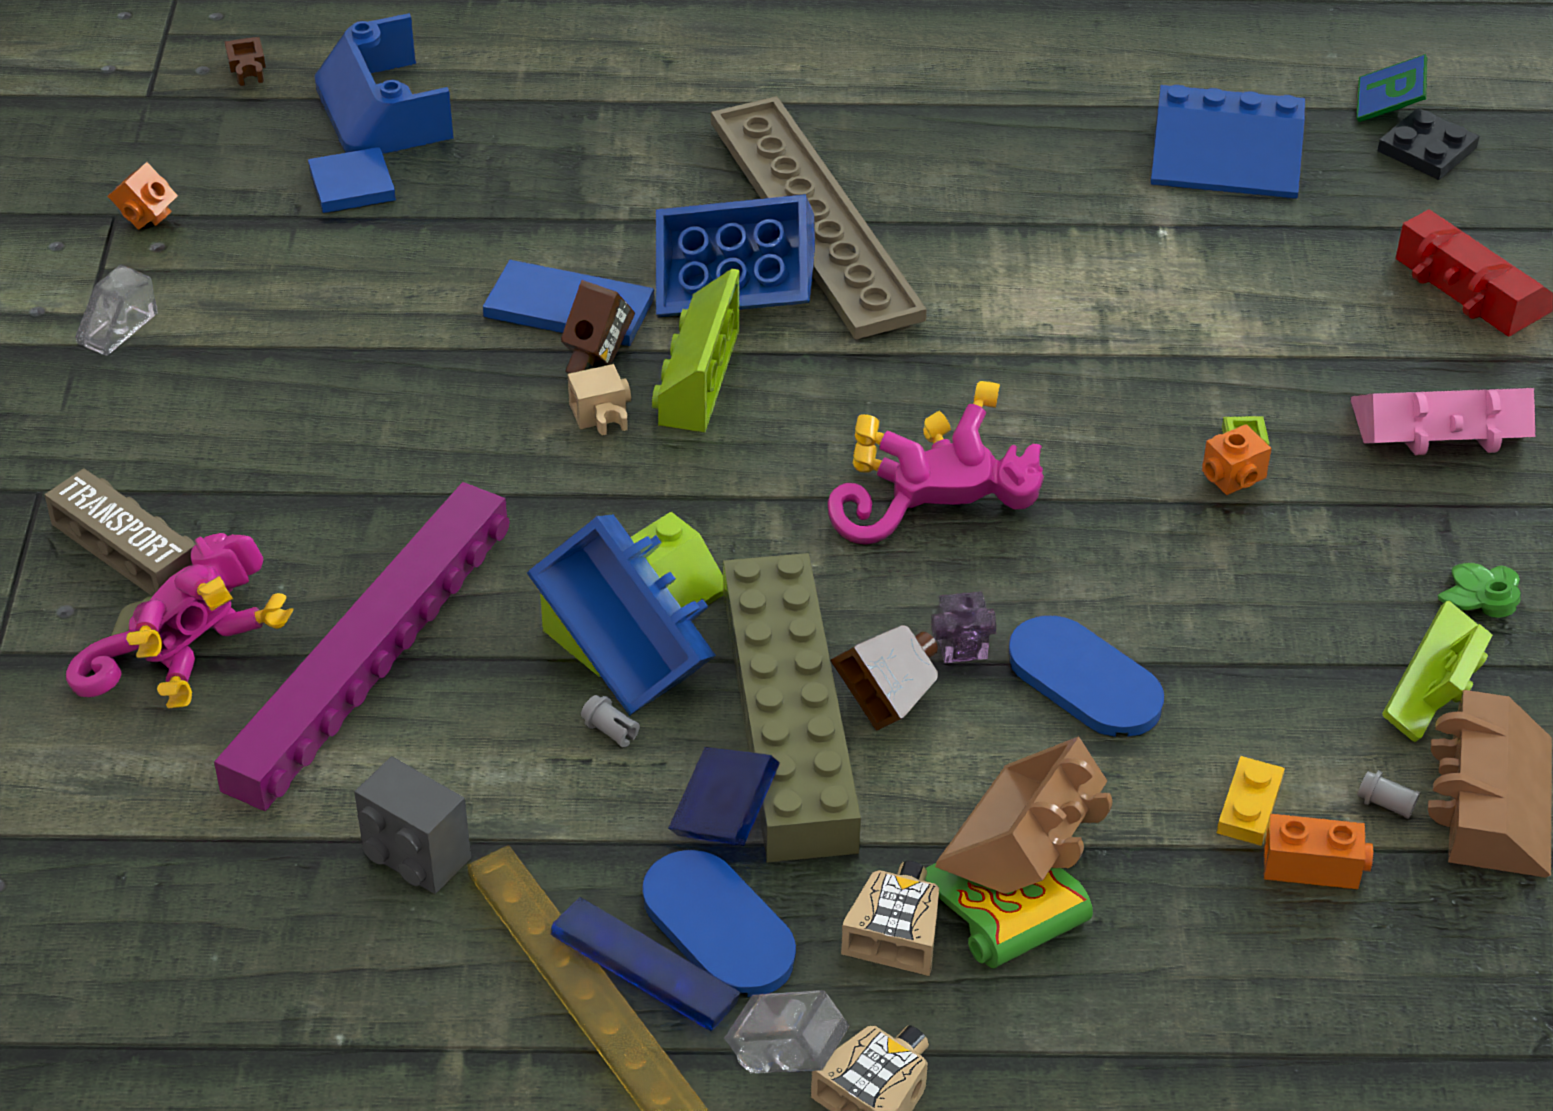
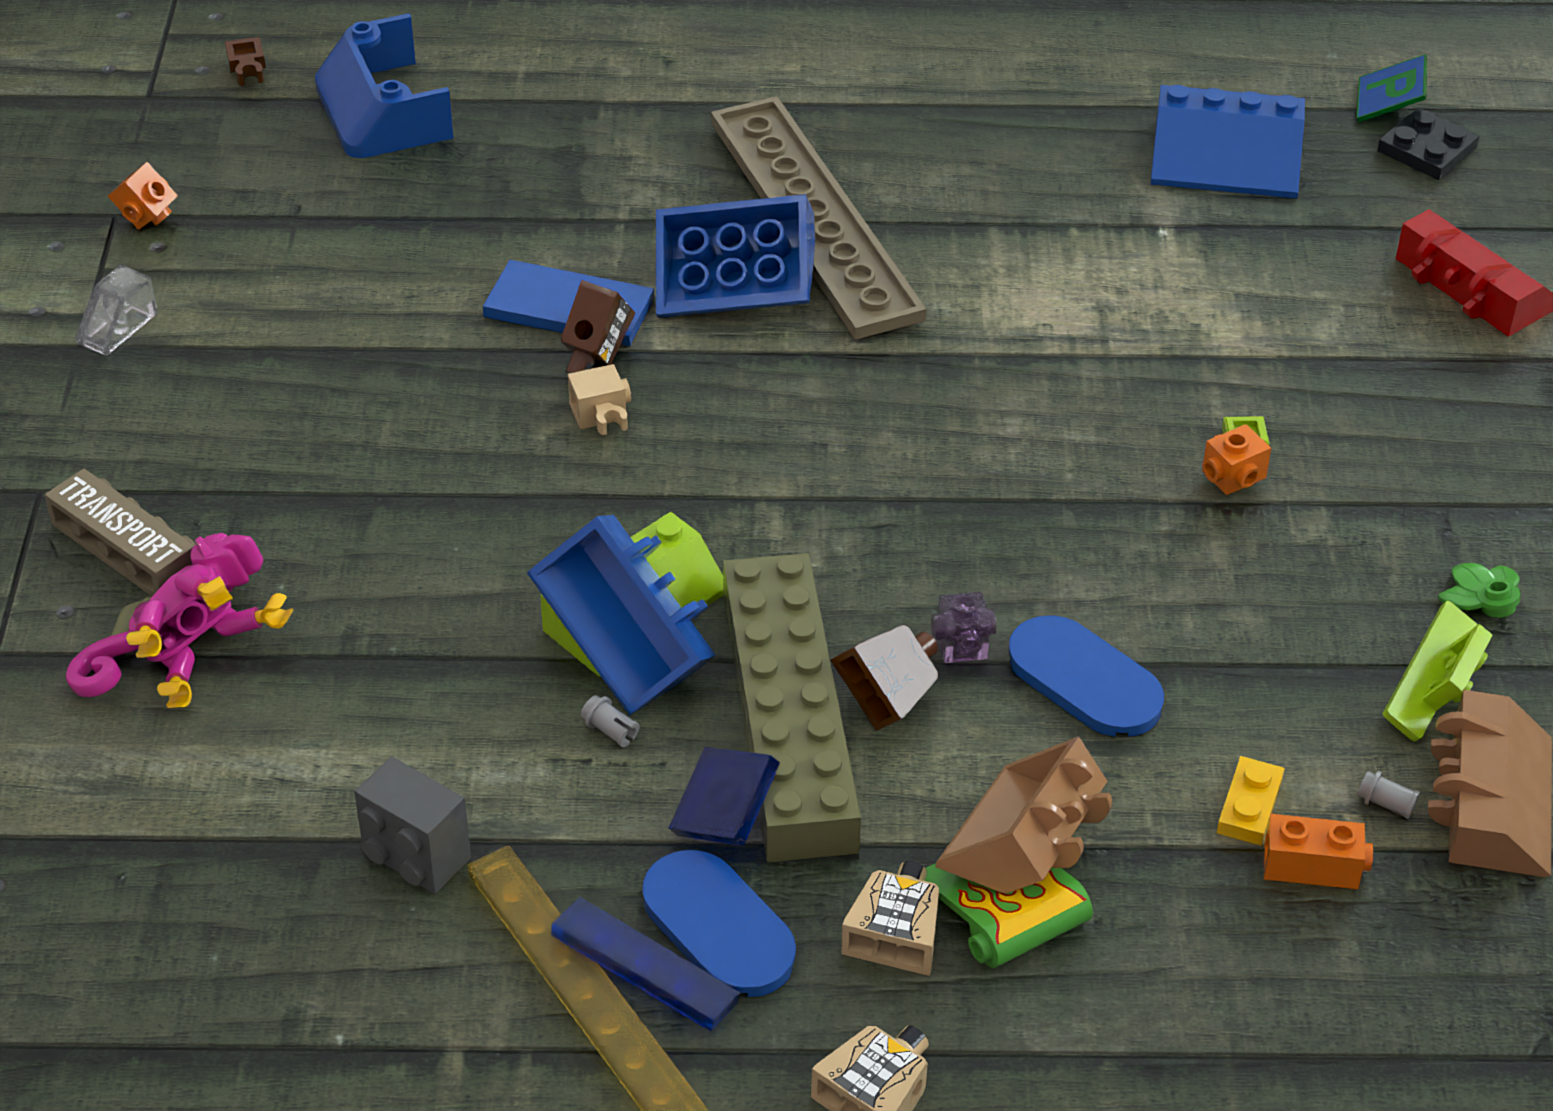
(351, 179): blue tile -> none
(361, 648): magenta brick -> none
(699, 356): lime slope -> none
(787, 1032): clear brick -> none
(943, 475): dark pink animal -> none
(1446, 416): bright pink piece -> none

